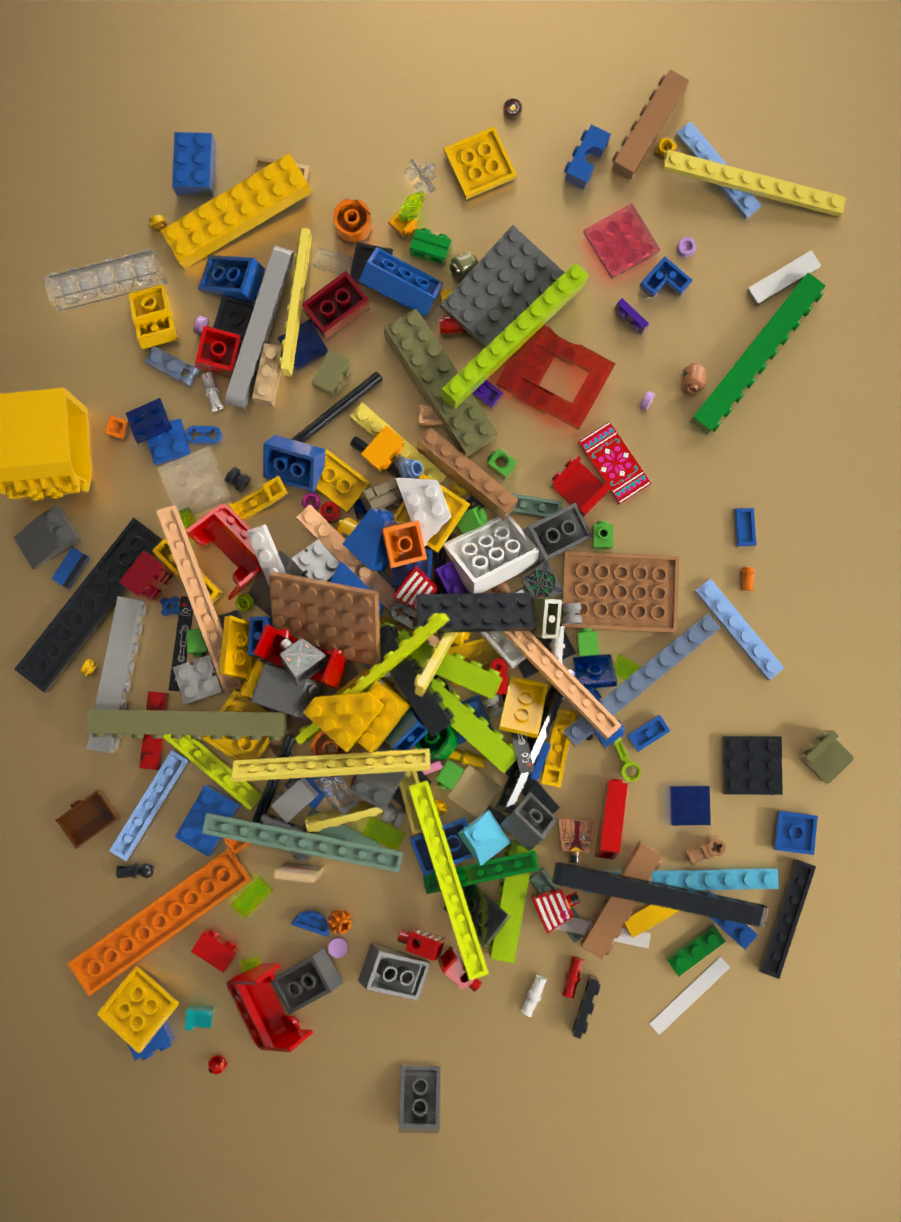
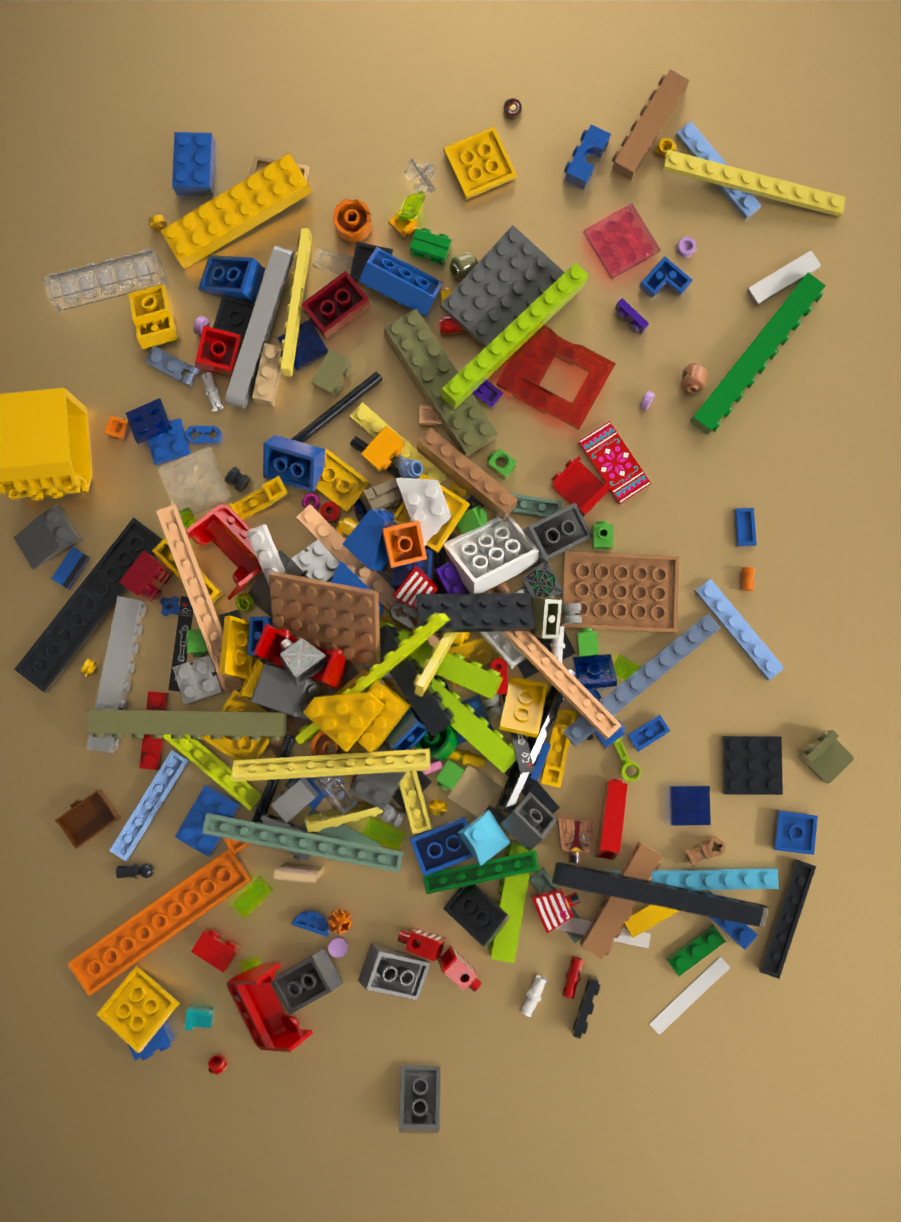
(448, 880): neon yellow plate -> none

